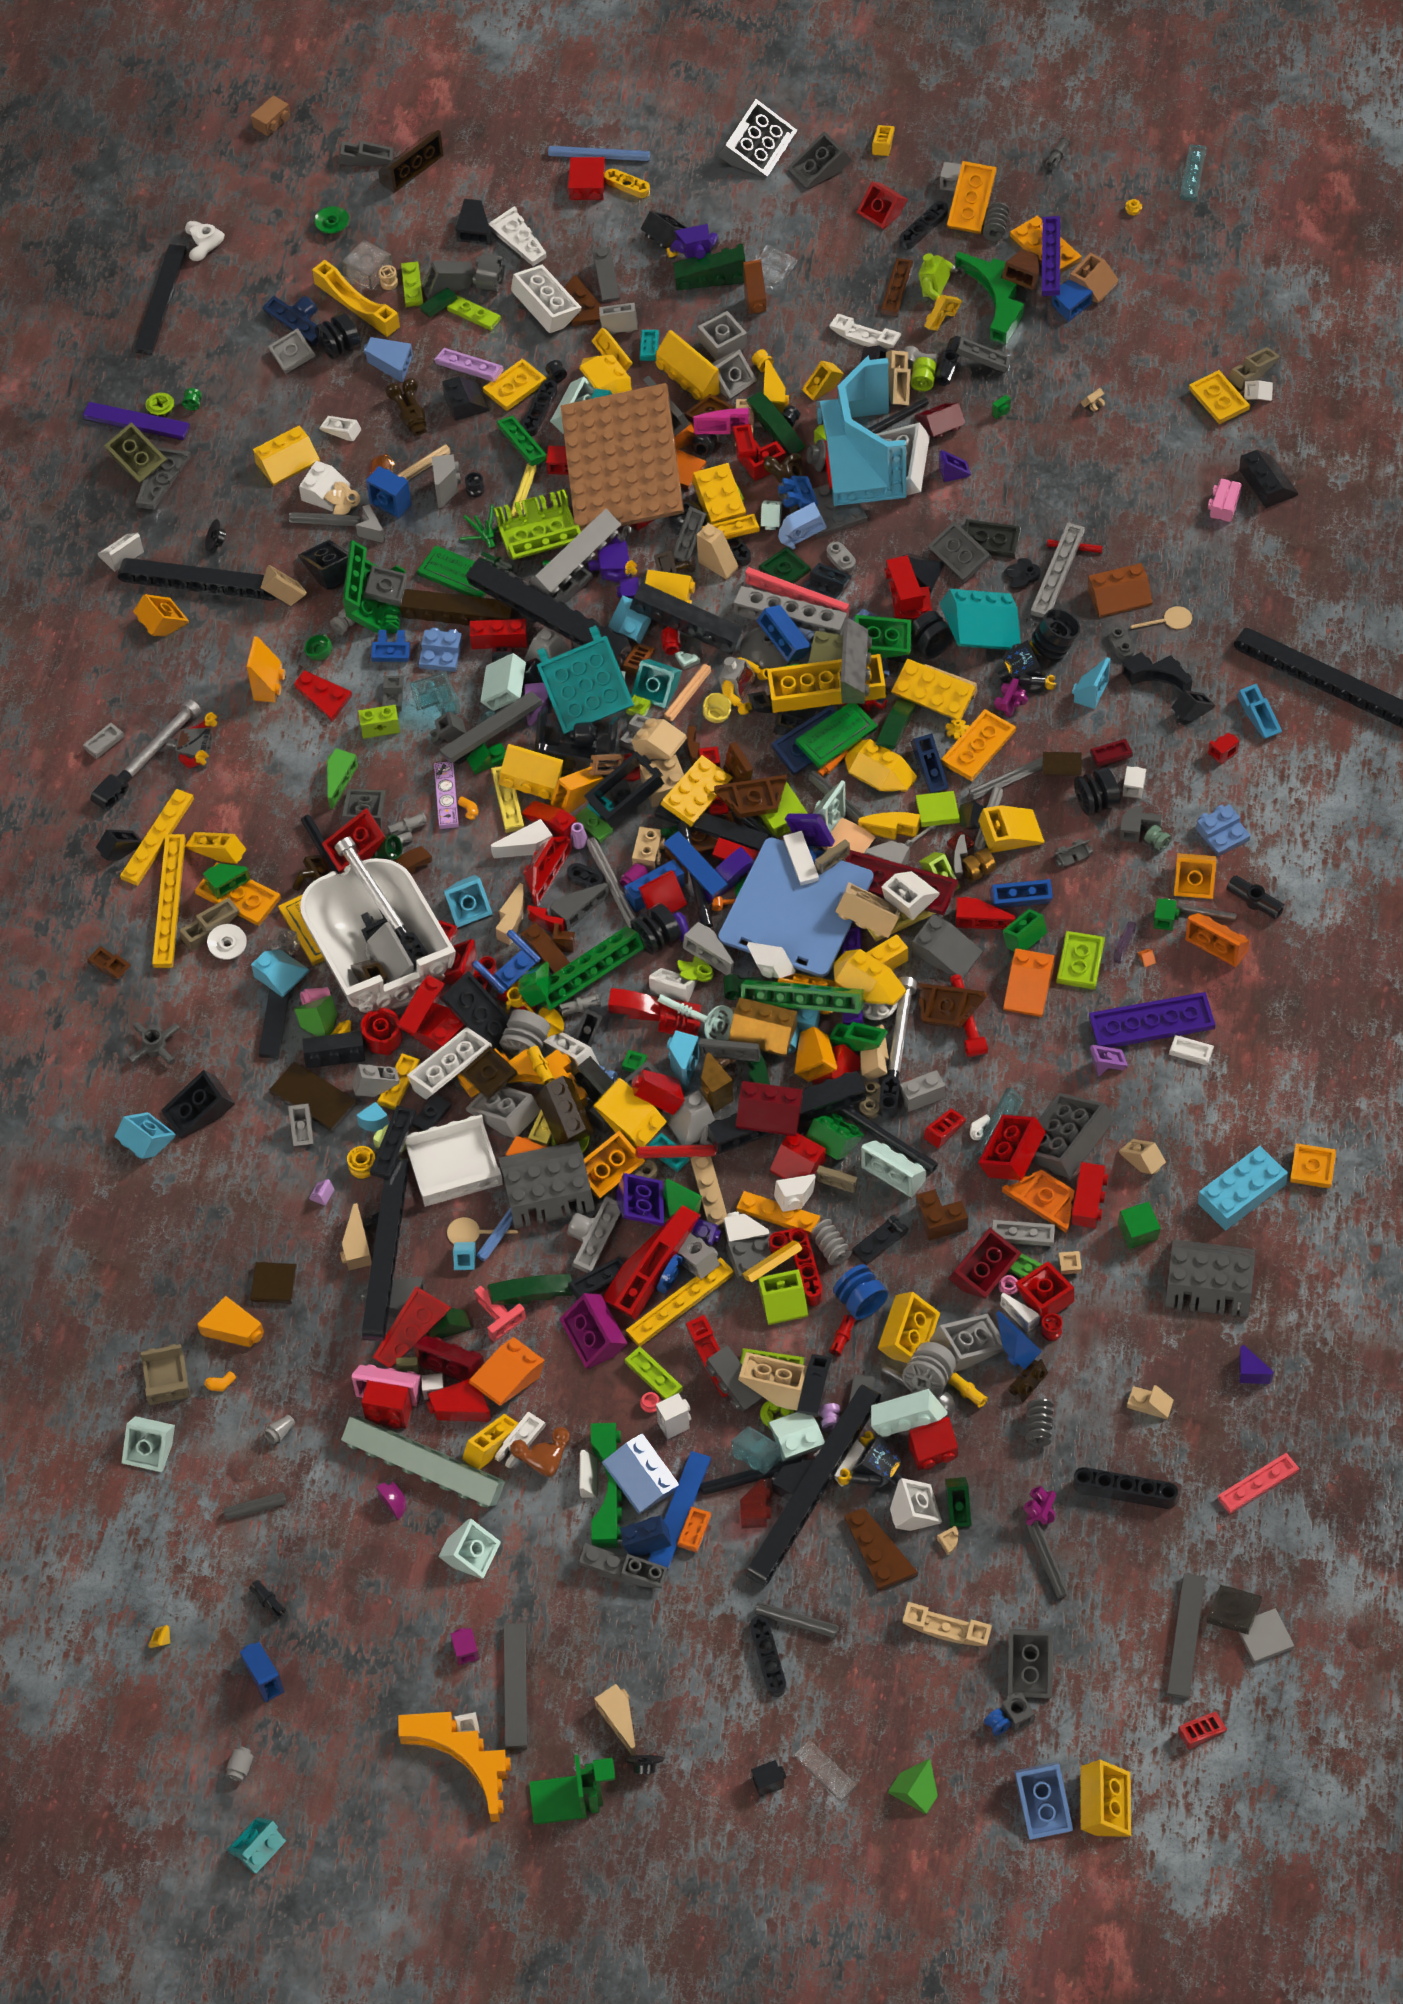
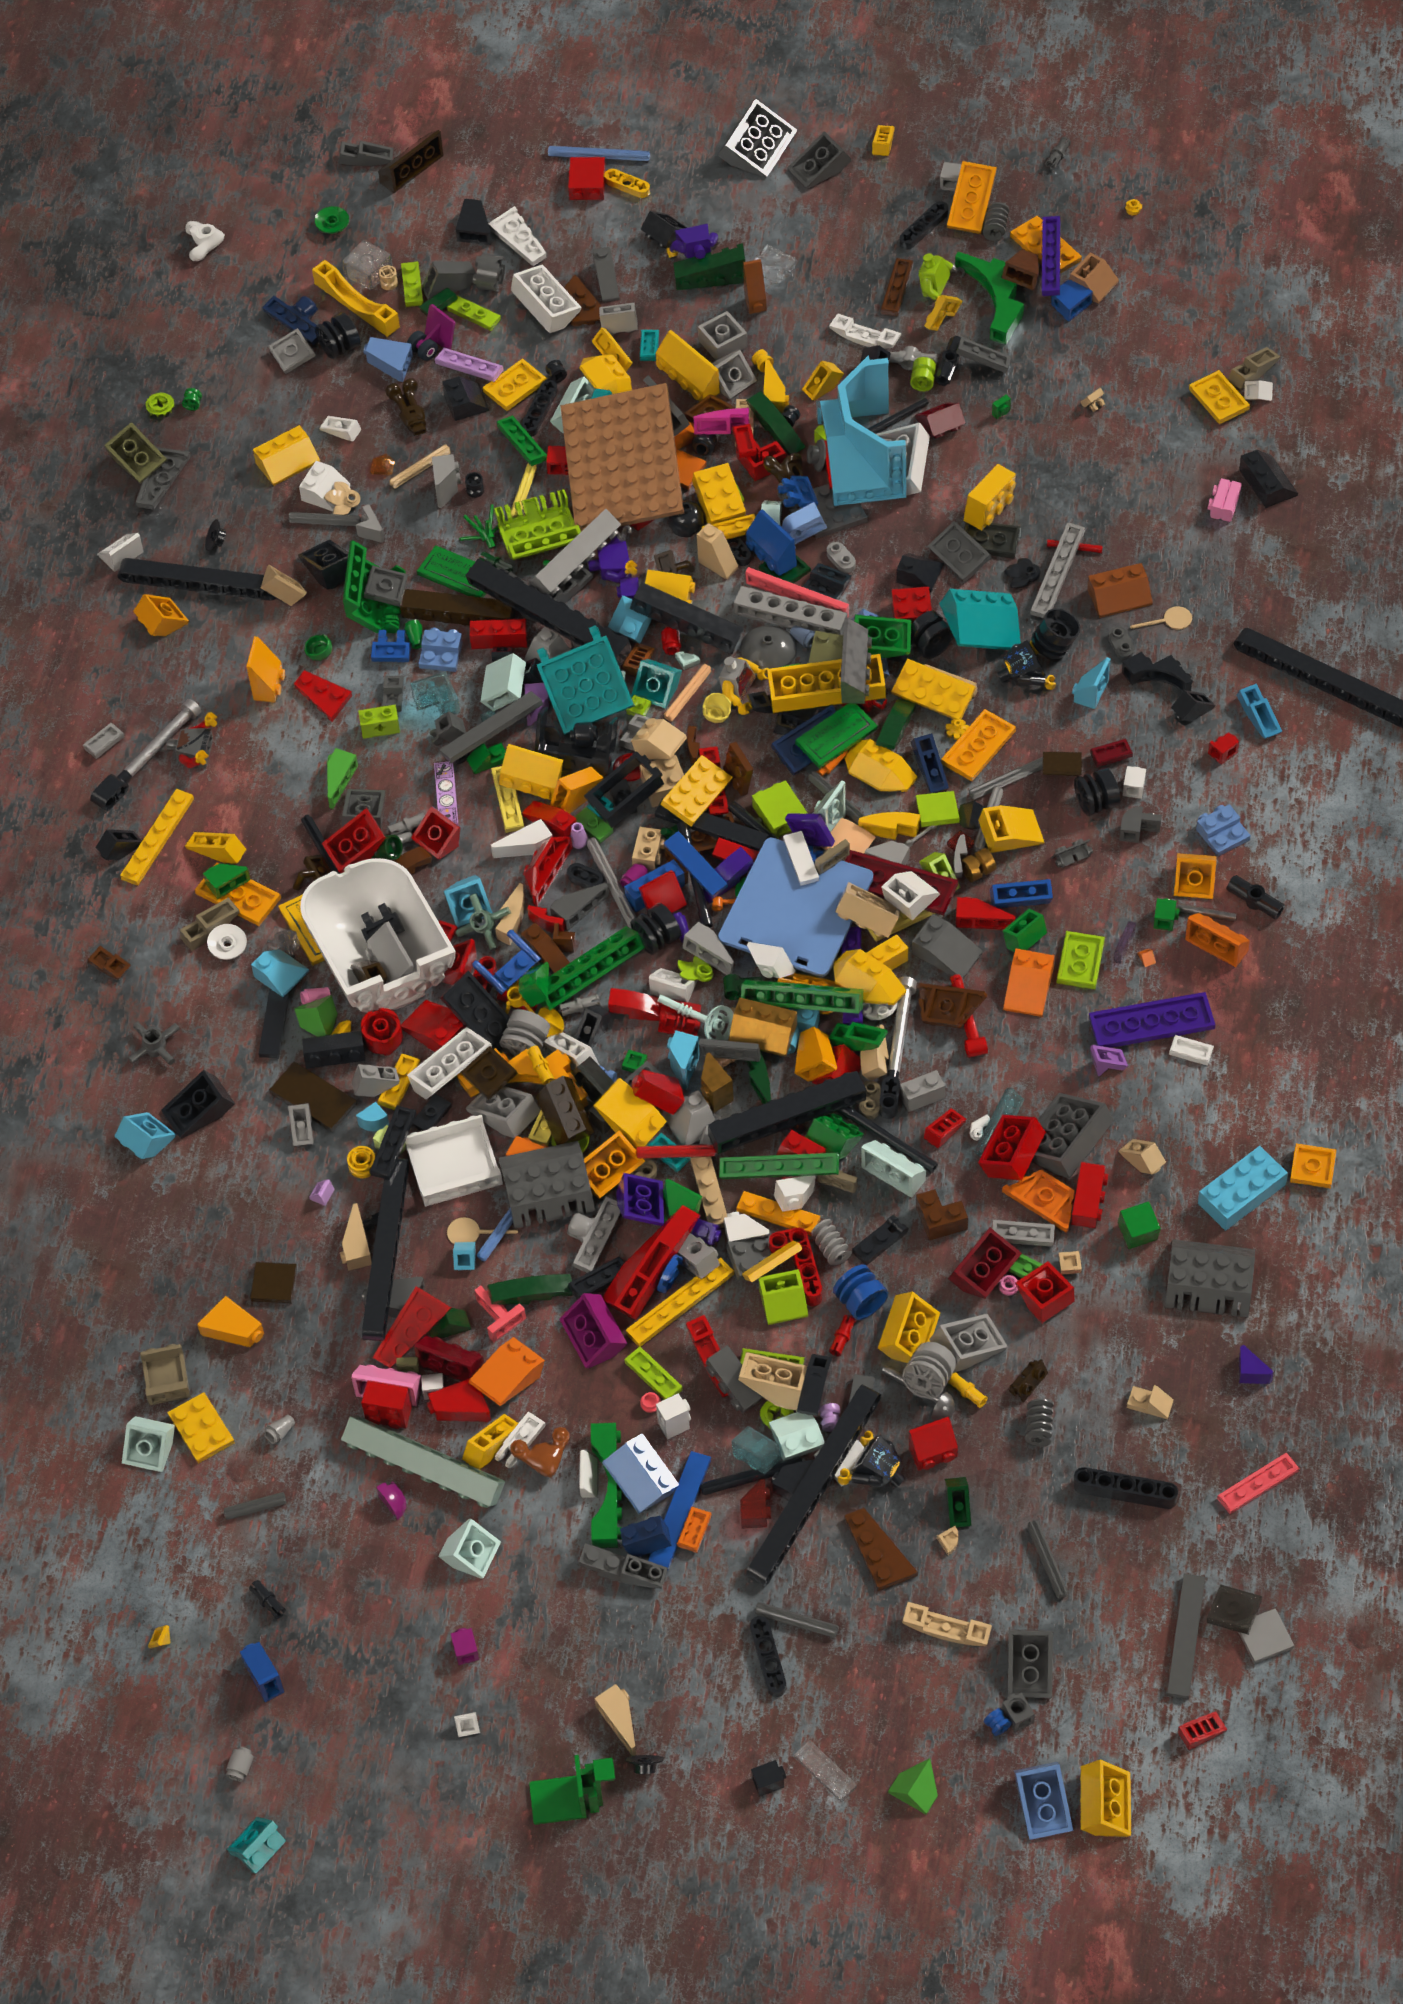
(144, 422): dark purple tile -> none
(160, 299): black tile -> none
(169, 901): yellow plate -> none
(201, 1427): none -> yellow plate
(219, 1384): light orange arm -> none
(270, 115): medium nougat brick -> none
(341, 622): light grey wheel -> none
(346, 848): flat silver piece -> none
(388, 492): blue brick -> none
(414, 633): none -> green cone
(421, 1004): red slope -> none
(437, 834): none -> red slope
(438, 331): none -> magenta plate
(441, 1733): light orange arch -> none
(470, 806): light orange arm -> none
(476, 918): none -> sand green bar
(515, 1686): dark grey tile -> none
(596, 758): medium nougat tile -> none
(688, 534): dark grey tile -> none
(753, 796): reddish brown wing -> none
(769, 1108): dark red slope -> none
(771, 543): none -> blue slope
(779, 1166): none -> green plate
(783, 633): blue brick -> none
(881, 205): red slope -> none
(898, 377): tan slope -> none
(903, 584): red brick -> none
(906, 1413): light aqua slope -> none
(914, 1506): white slope -> none
(952, 467): dark purple slope -> none
(990, 497): none -> yellow brick
(1013, 697): magenta hips -> none
(1016, 1343): blue slope -> none
(1020, 1313): white slope -> none
(1040, 1506): magenta hips -> none
(1049, 1323): red wheel -> none
(1158, 838): sand green wheel -> none
(1193, 173): clear light blue plate -> none

